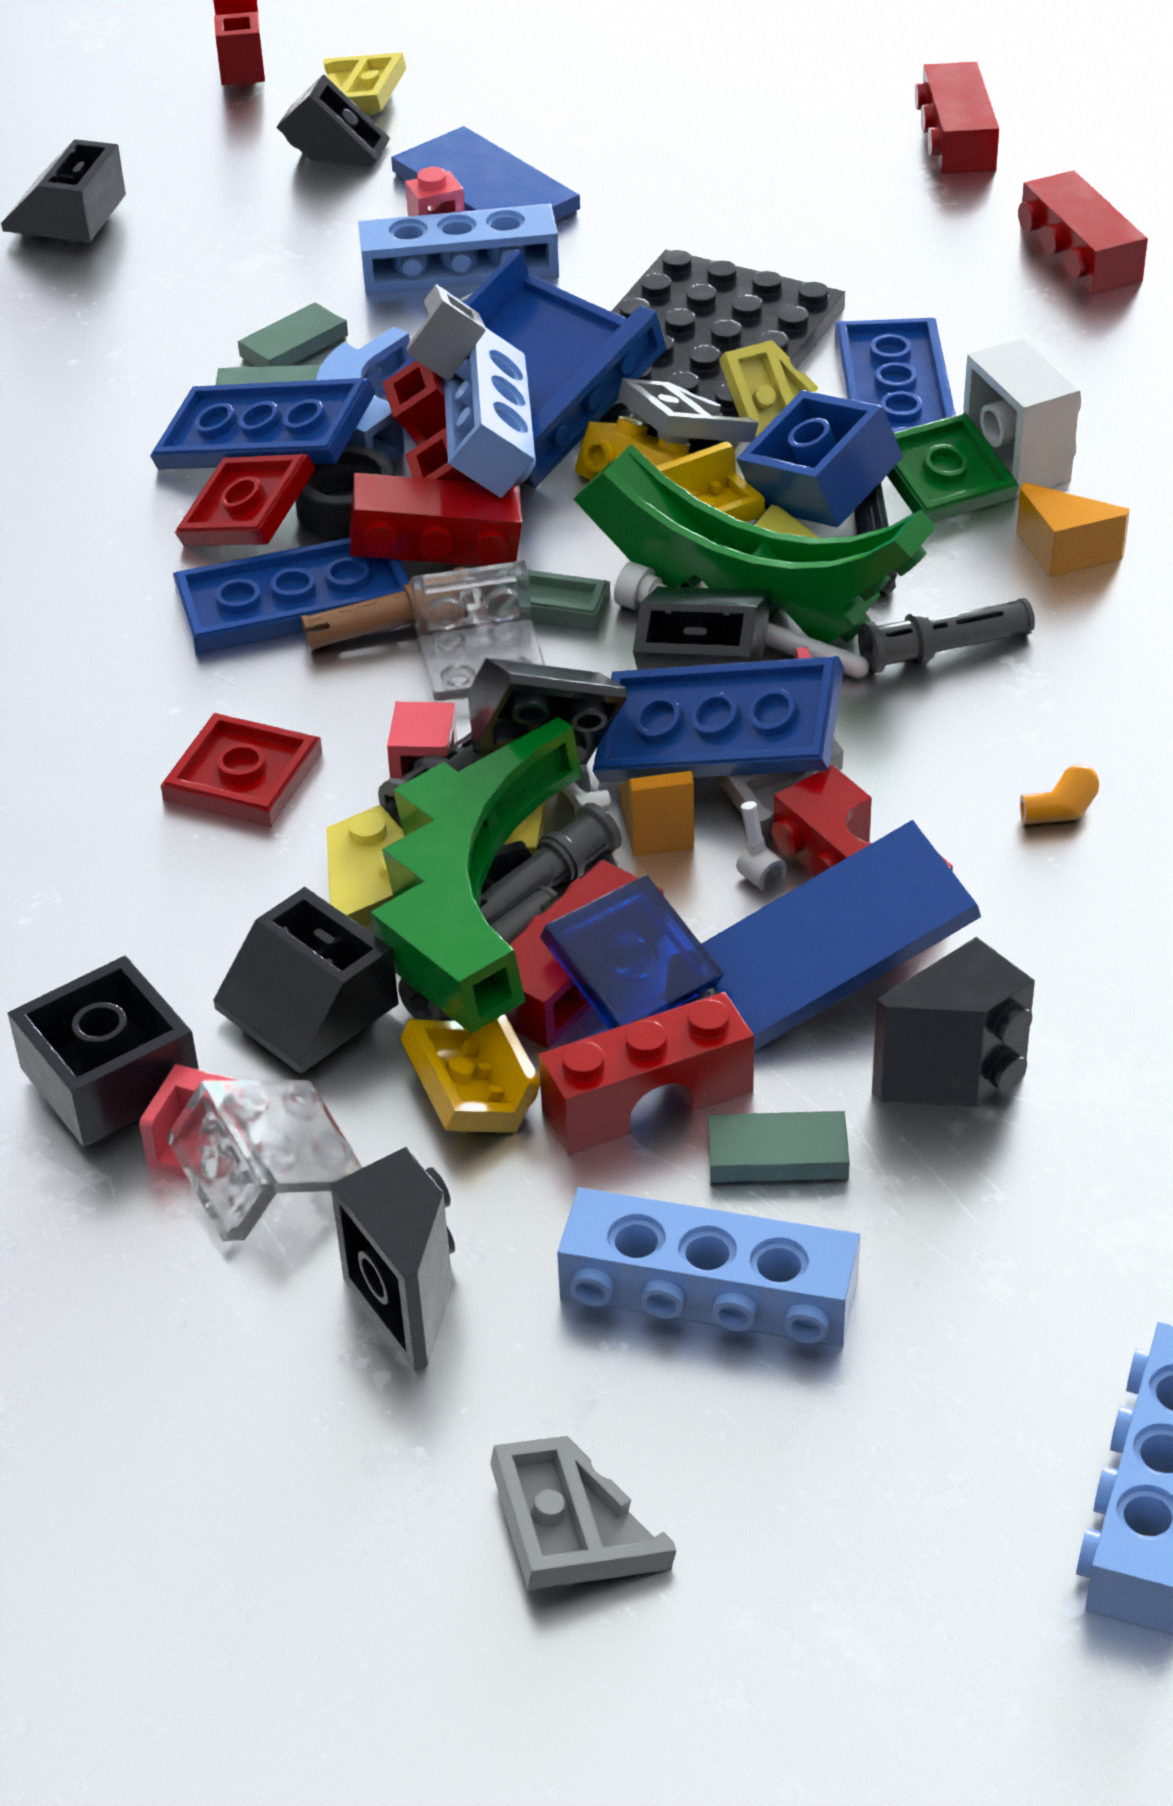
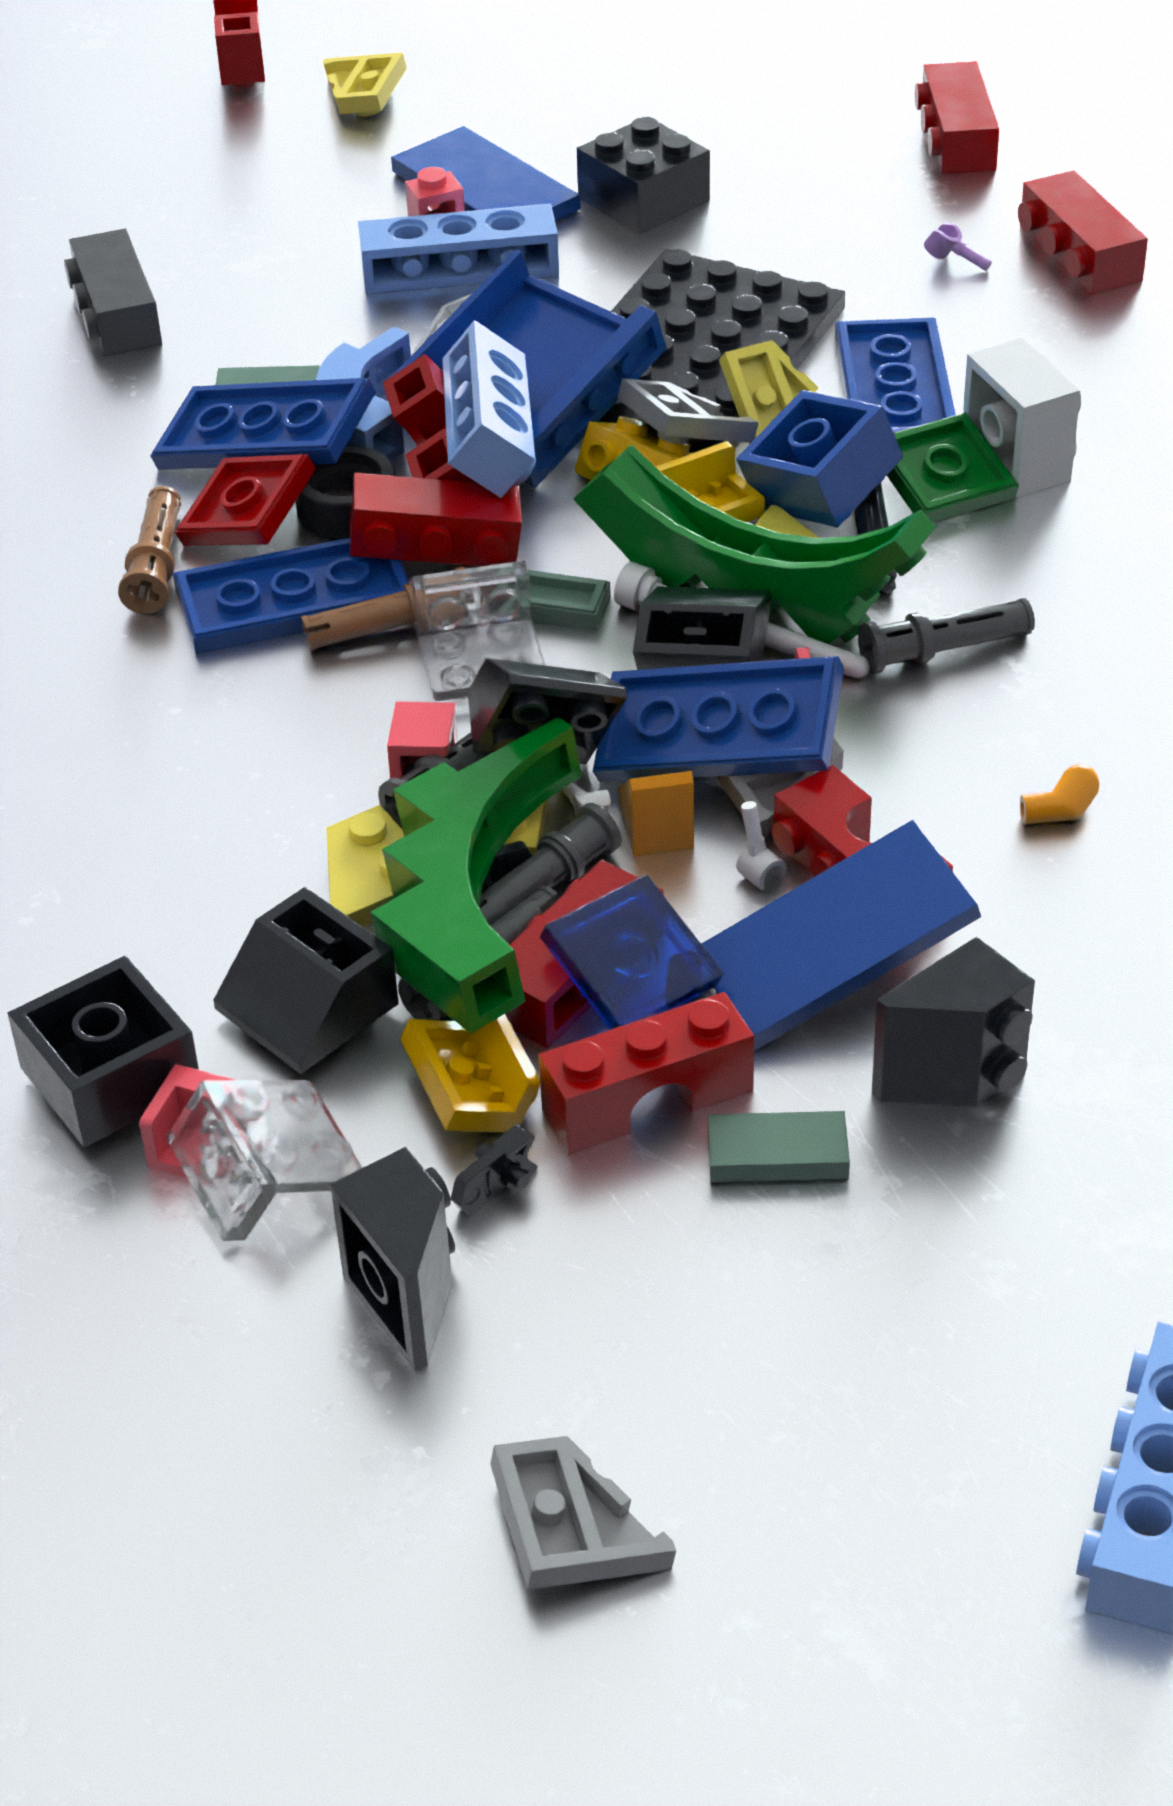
(71, 194): black slope -> none
(112, 292): none -> dark grey brick
(156, 552): none -> medium nougat pin
(241, 769): red tile -> none
(293, 337): sand green tile -> none
(332, 127): black slope -> none
(446, 334): light grey panel -> none
(497, 1168): none -> black piece
(643, 174): none -> black brick
(709, 1266): light blue brick -> none
(948, 239): none -> lavender hand
(1070, 530): light orange slope -> none

